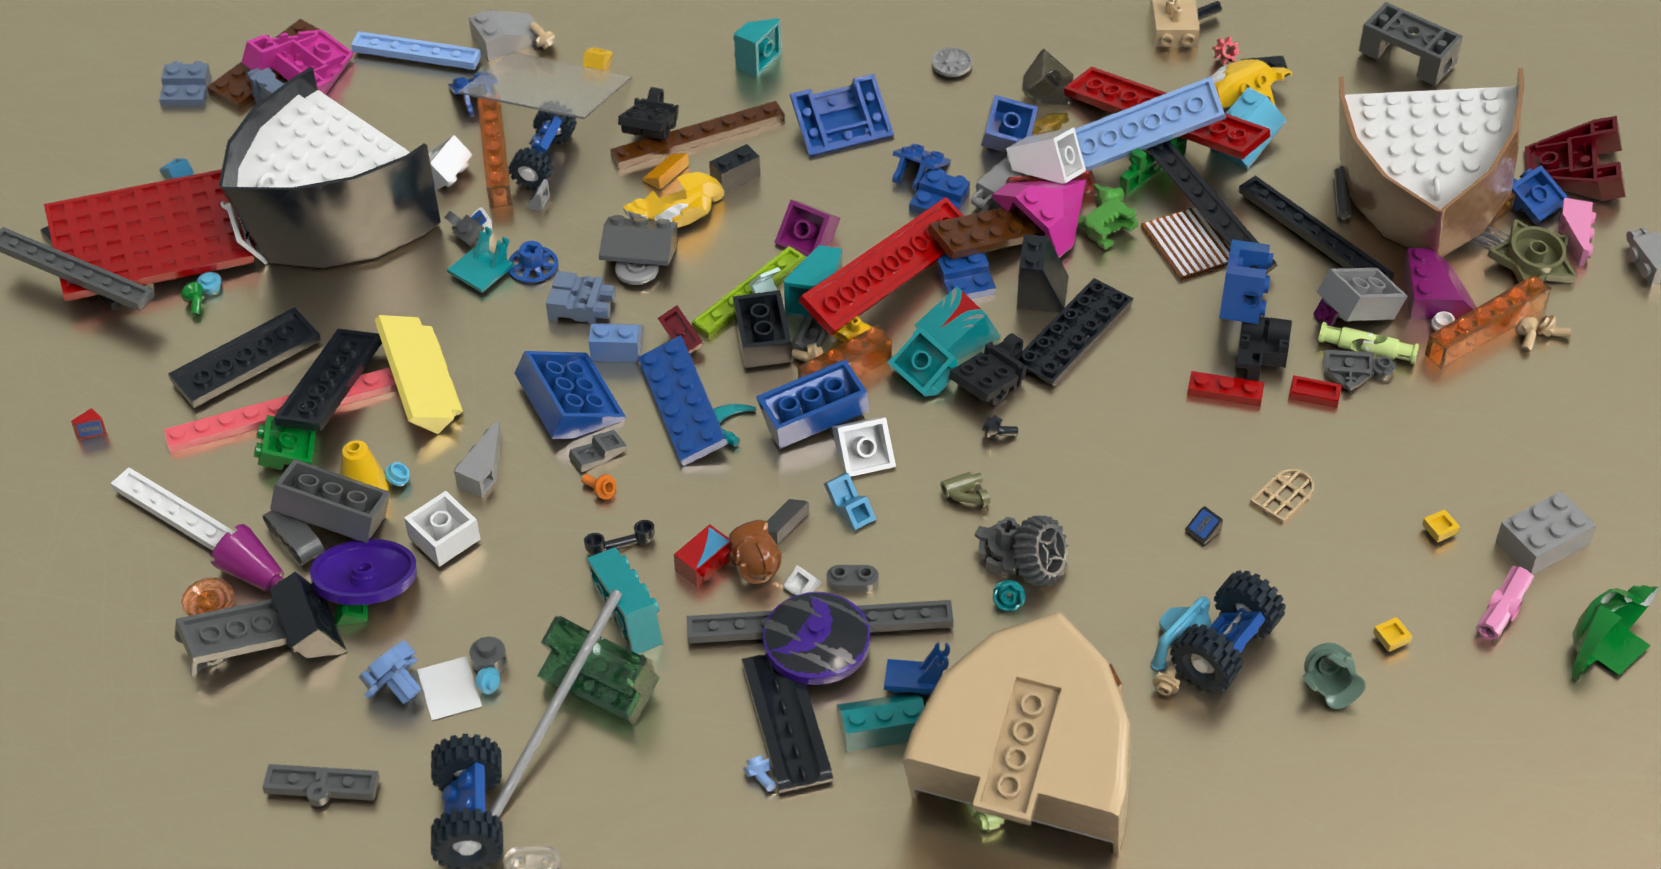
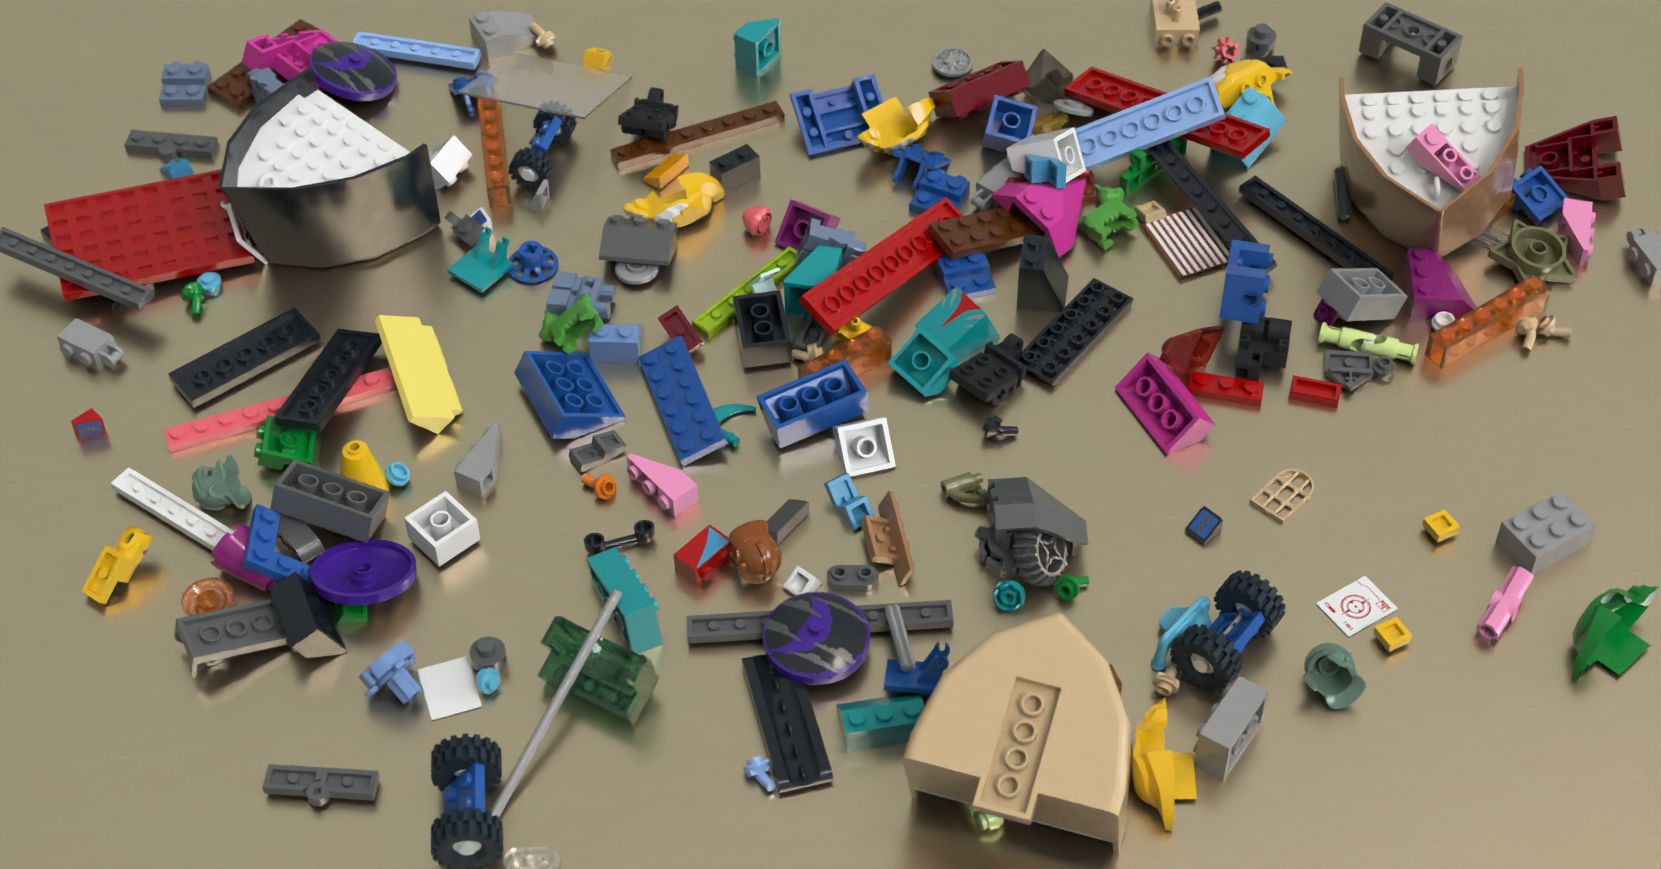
(89, 345): none -> light grey brick
(117, 563): none -> yellow plate
(170, 144): none -> dark grey hinge
(219, 486): none -> sand green helmet
(260, 546): none -> blue plate
(353, 71): none -> dish
(570, 324): none -> bright green animal
(667, 484): none -> bright pink slope
(757, 219): none -> coral cone
(824, 236): none -> sand blue hips
(887, 538): none -> medium nougat bracket
(893, 127): none -> yellow animal
(900, 638): none -> light grey axle
(979, 89): none -> dark red brick
(1026, 506): none -> dark grey panel
(1045, 169): none -> dark azure slope
(1068, 586): none -> green plate
(1072, 107): none -> light grey wheel
(1150, 212): none -> tan tile
(1158, 773): none -> yellow animal
(1164, 405): none -> dark pink slope
(1192, 349): none -> clear red slope
(1230, 727): none -> light grey brick
(1262, 36): none -> dark grey piece
(1356, 606): none -> white sticker
(1442, 159): none -> bright pink slope

